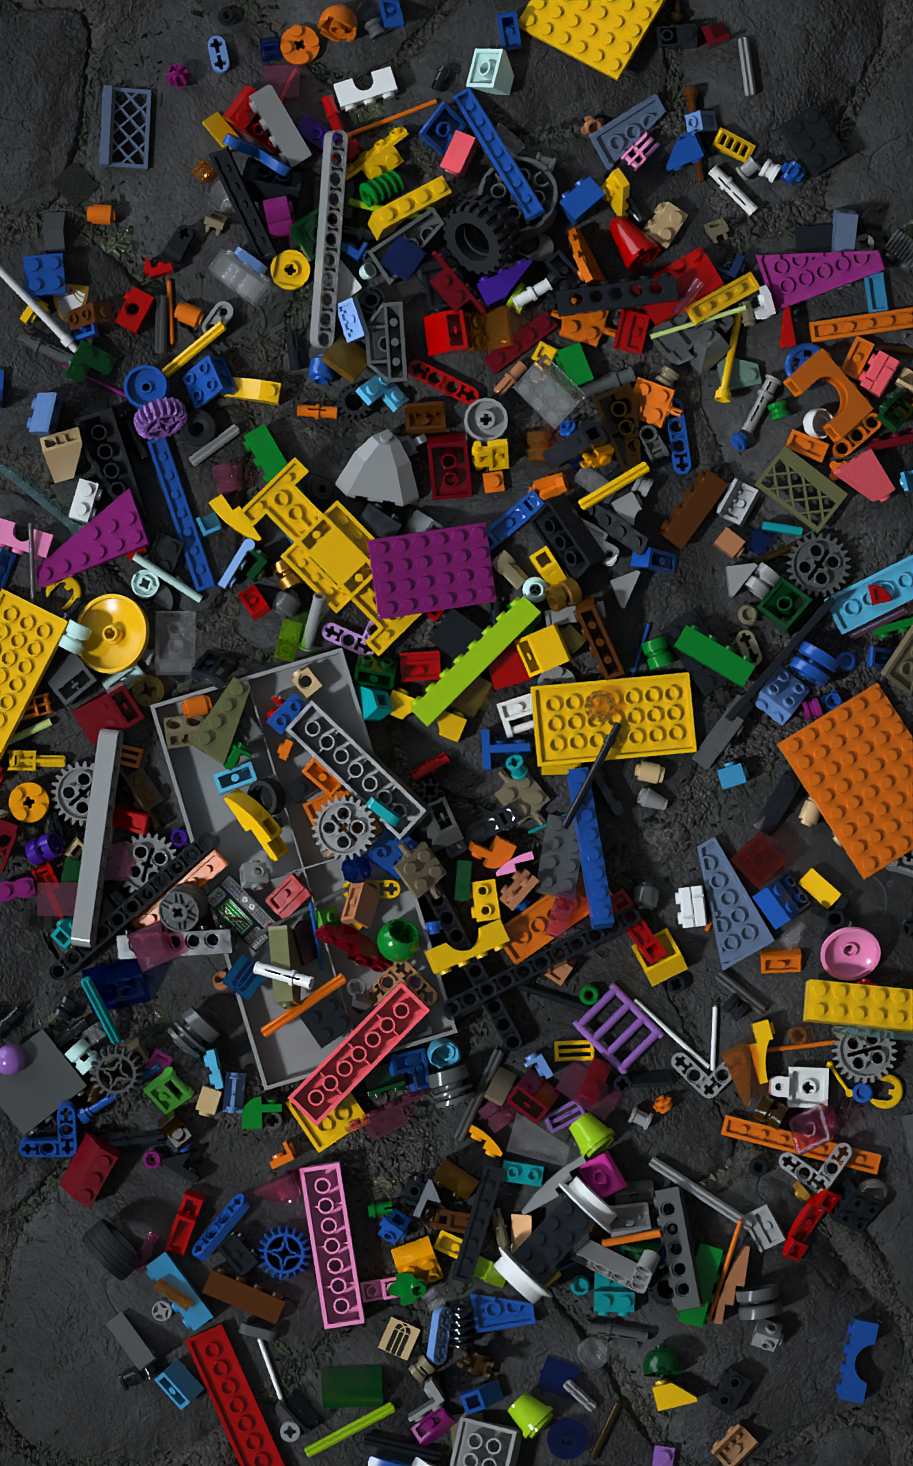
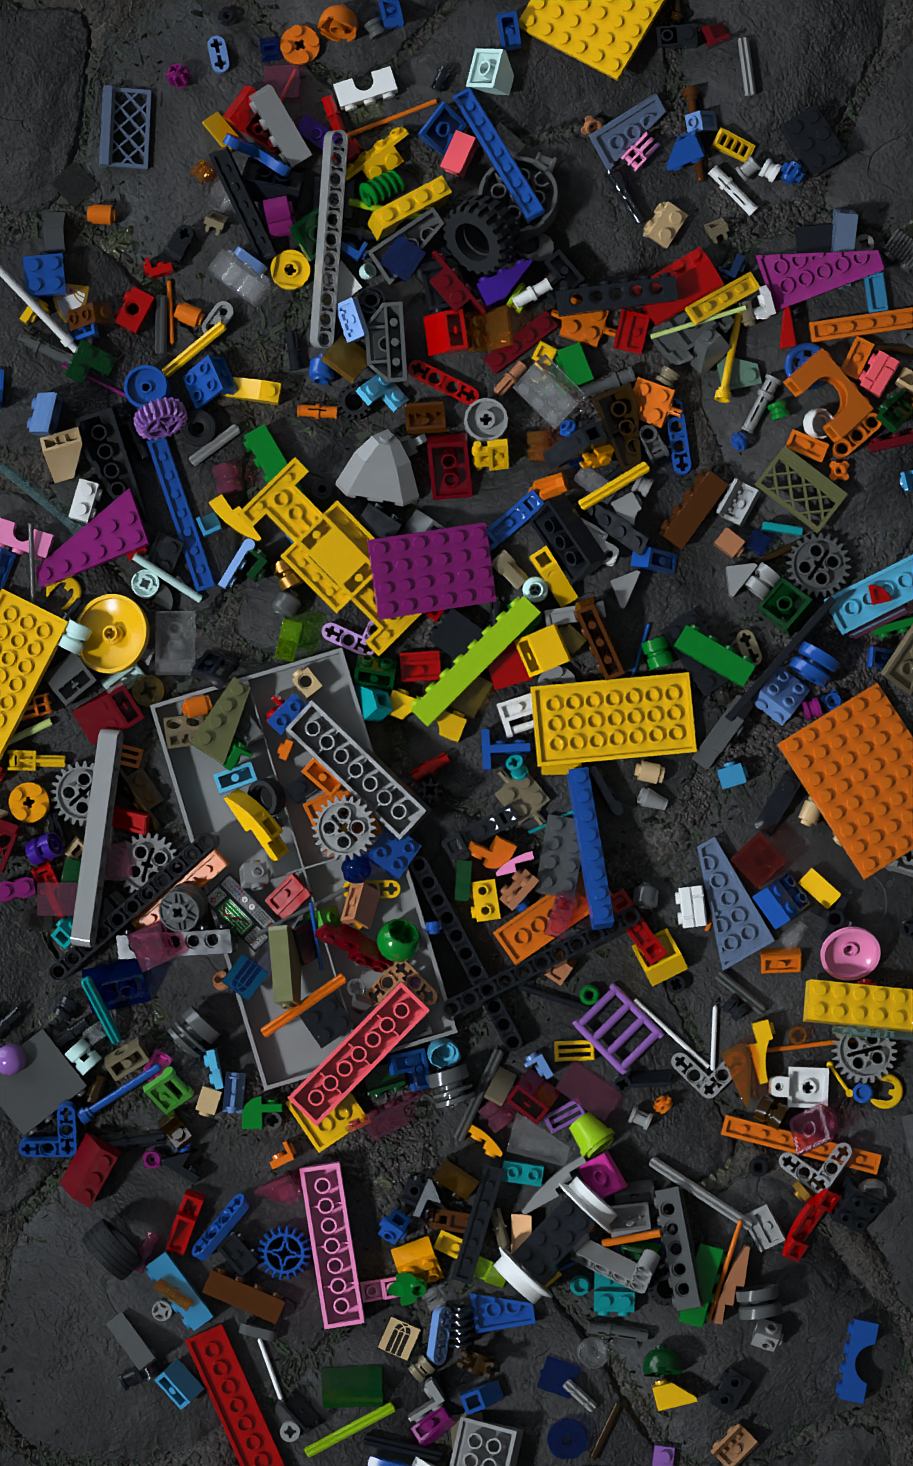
(110, 1088): dark grey gear -> none
(184, 838): dark purple plate -> none
(254, 602): red slope -> none
(305, 981): white pin -> none
(312, 622): light grey pin -> none
(378, 1209): green pin -> none
(383, 811): teal beam -> none
(419, 869): dark tan plate -> none
(439, 826): dark grey slope -> none
(489, 936): yellow arch -> none
(493, 482): orange plate -> none
(530, 1415): lime piece -> none
(562, 595): pearl gold wheel -> none
(584, 197): blue piece -> none
(588, 267): orange plate -> none
(593, 1081): dark red brick -> none
(609, 704): clear yellow gear -> none
(609, 742): black bar -> none
(616, 192): yellow wing -> none
(633, 243): red cone -> none
(688, 297): clear pink pin -> none
(747, 614): dark tan plate -> none
(847, 661): blue plate -> none
(866, 476): coral slope -> none

